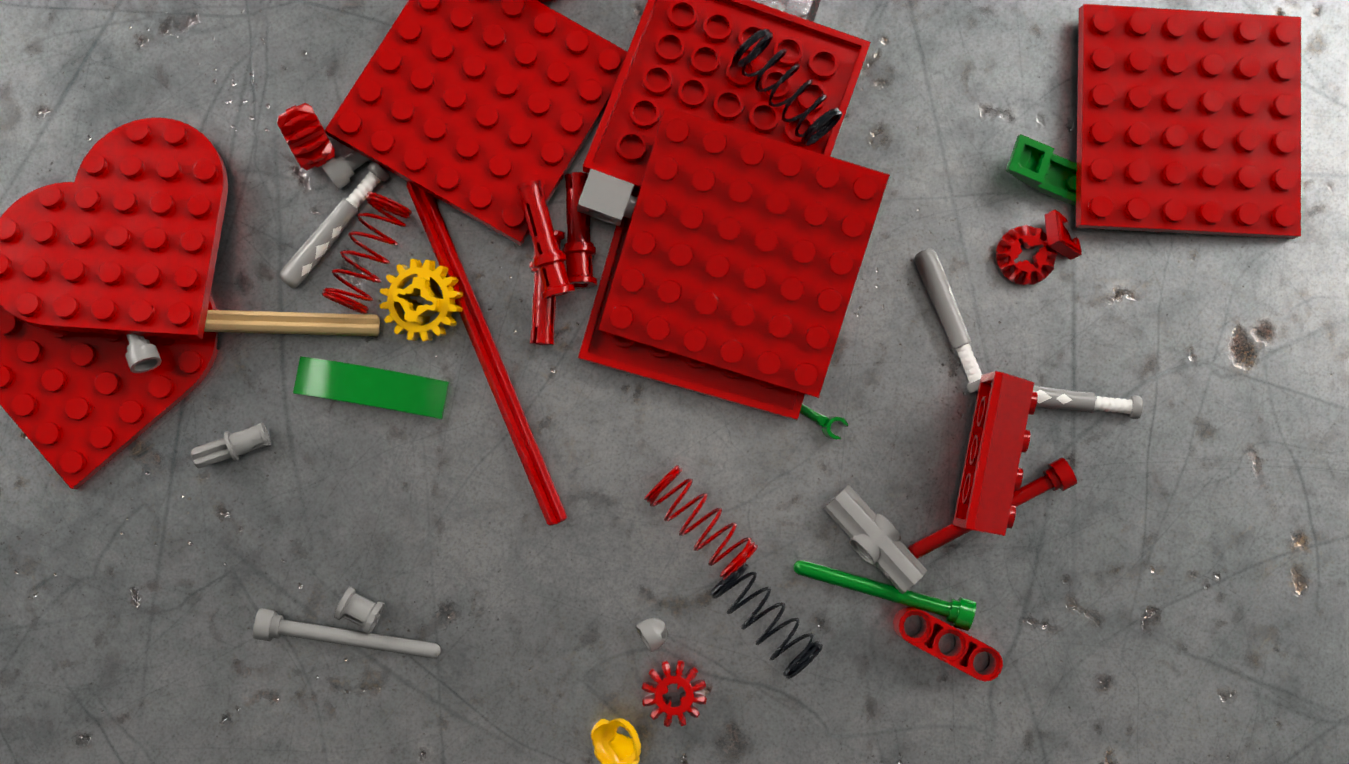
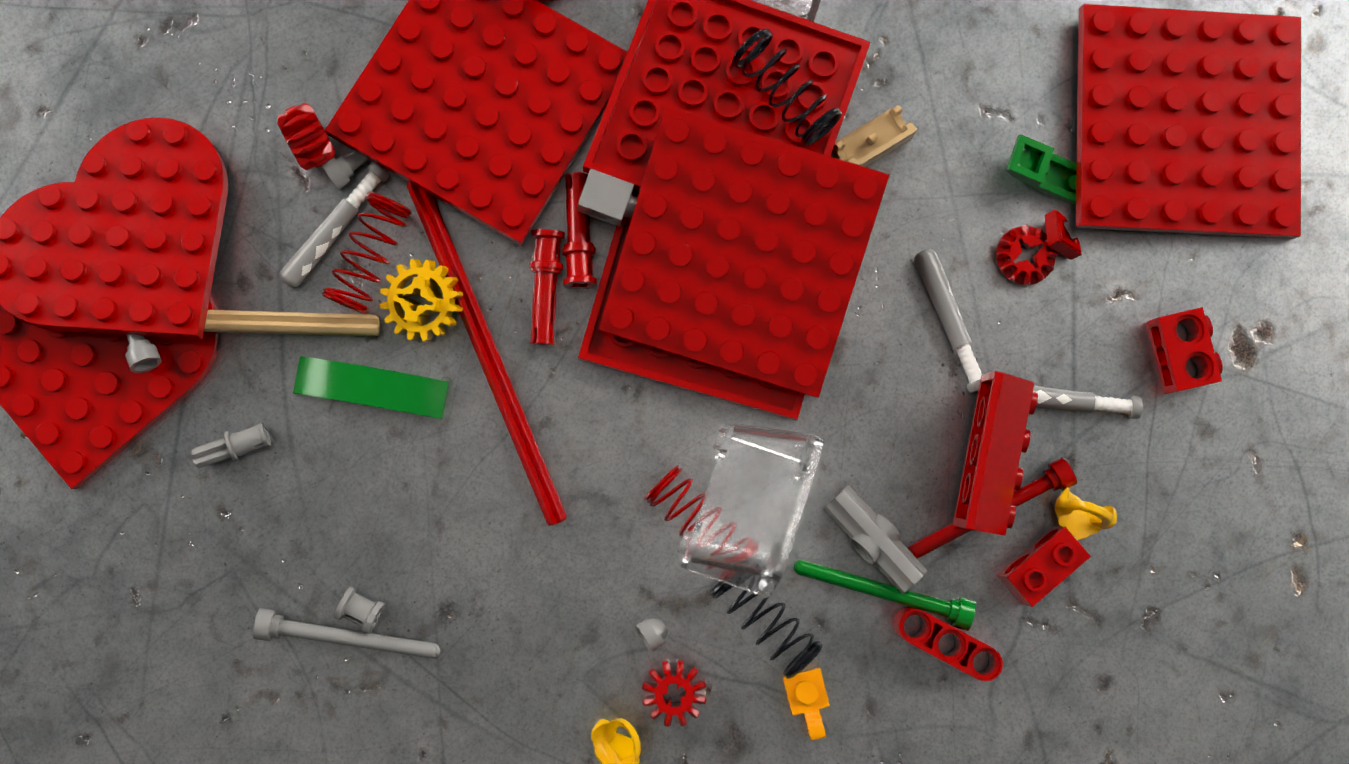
(548, 257): red pin -> none
(752, 506): none -> clear windscreen
(807, 695): none -> light orange plate
(823, 421): green hand -> none
(875, 139): none -> tan hinge
(1043, 565): none -> red brick
(1083, 517): none -> yellow piece
(1173, 353): none -> red brick

